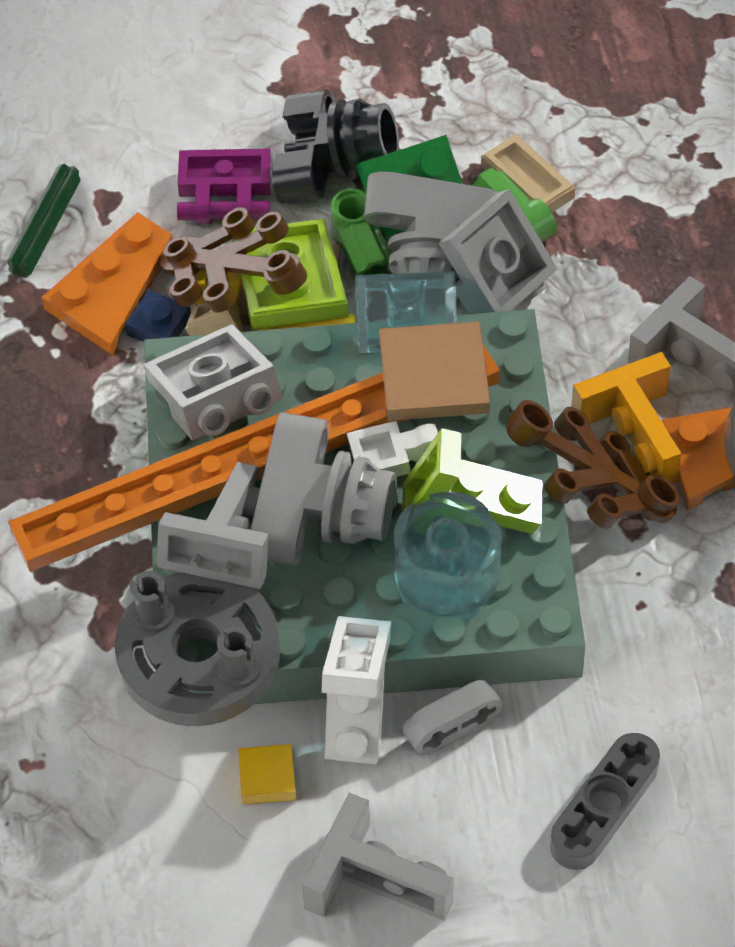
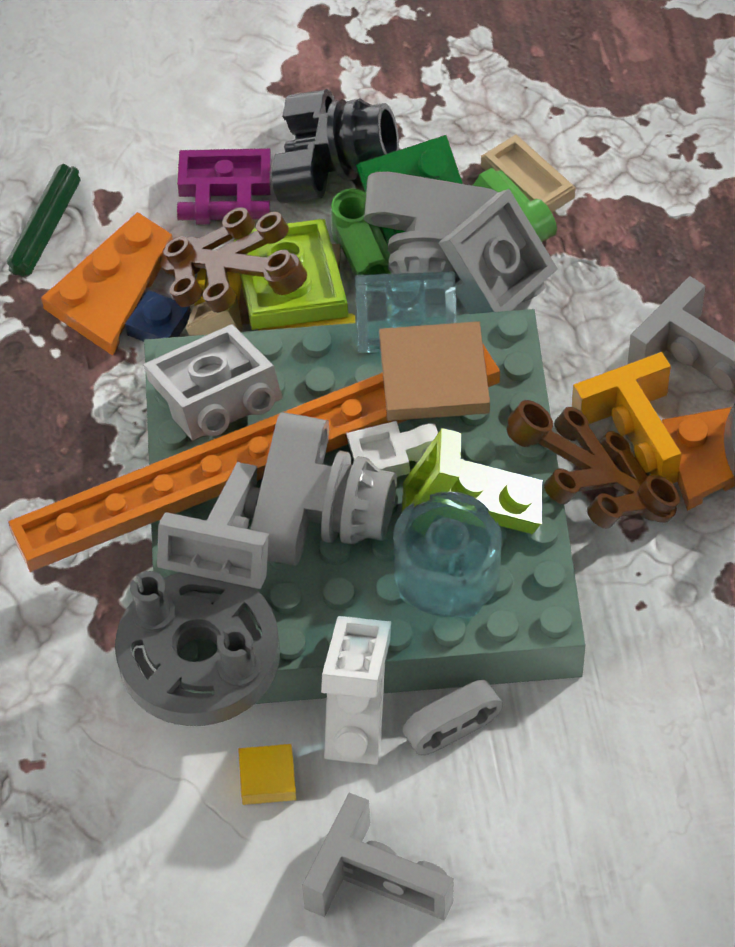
(604, 824): dark grey beam -> none

